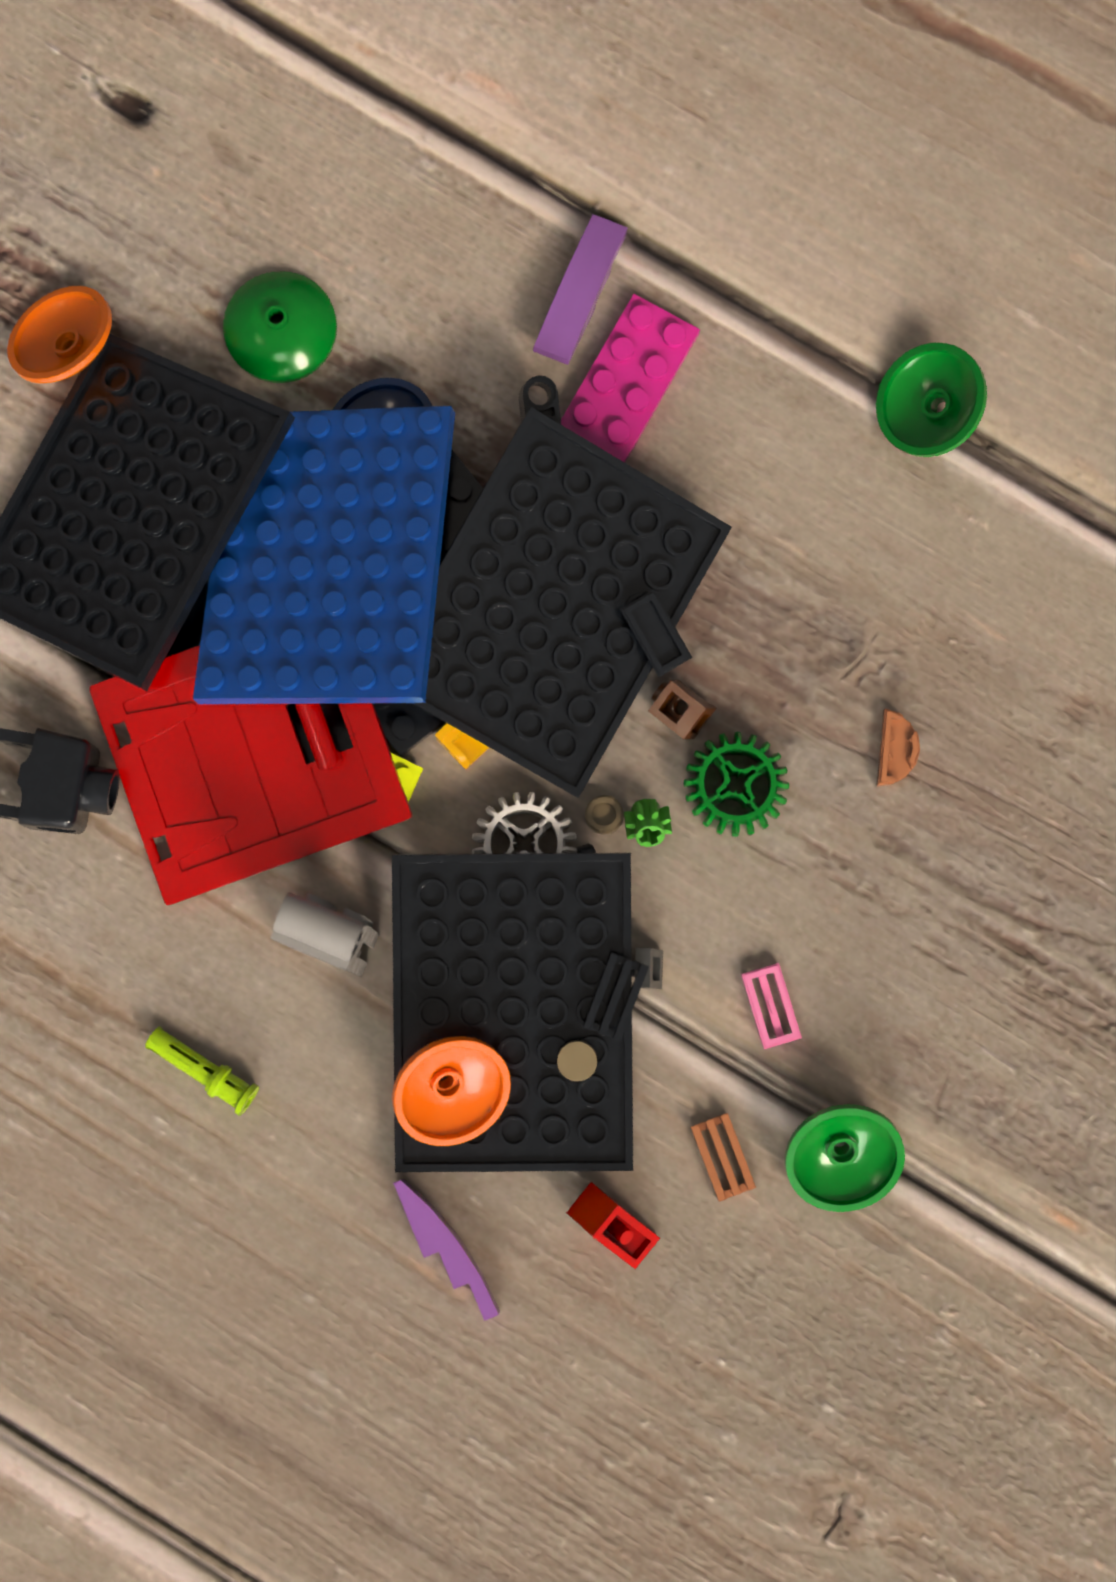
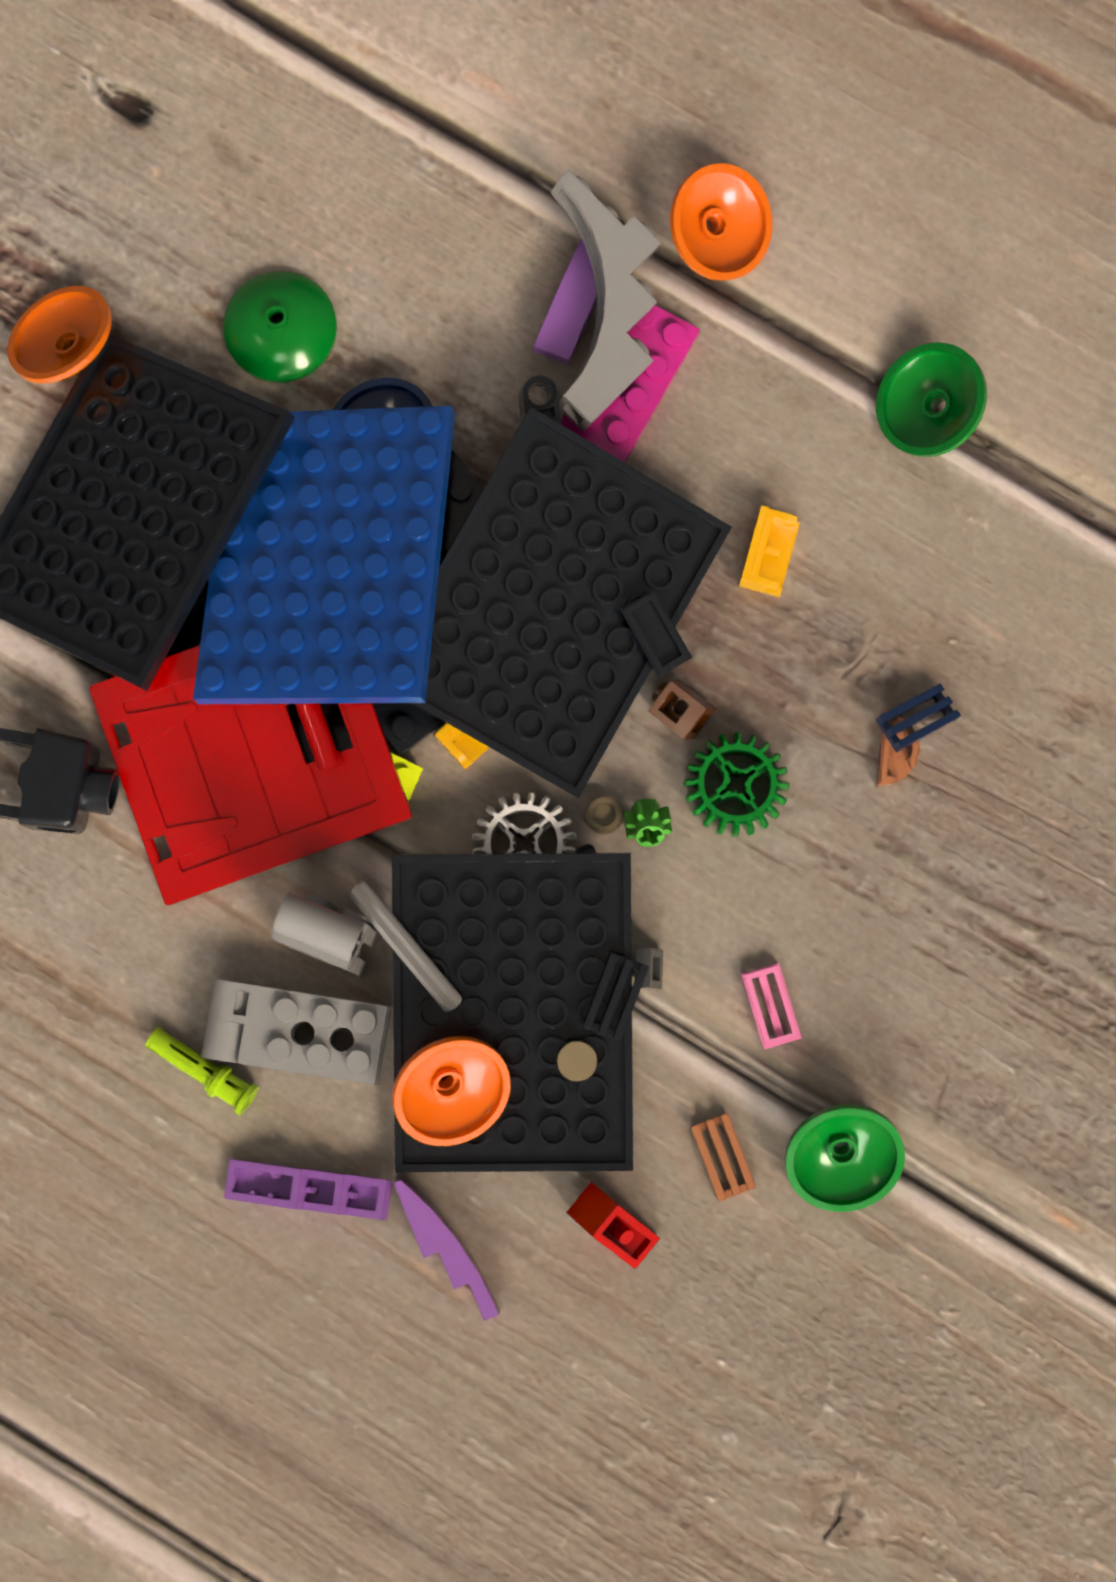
(261, 1023): none -> light grey hinge
(308, 1189): none -> medium lavender slope
(405, 946): none -> light grey axle
(621, 302): none -> light grey arch
(737, 216): none -> orange dish
(770, 551): none -> yellow hinge
(941, 704): none -> dark blue tile

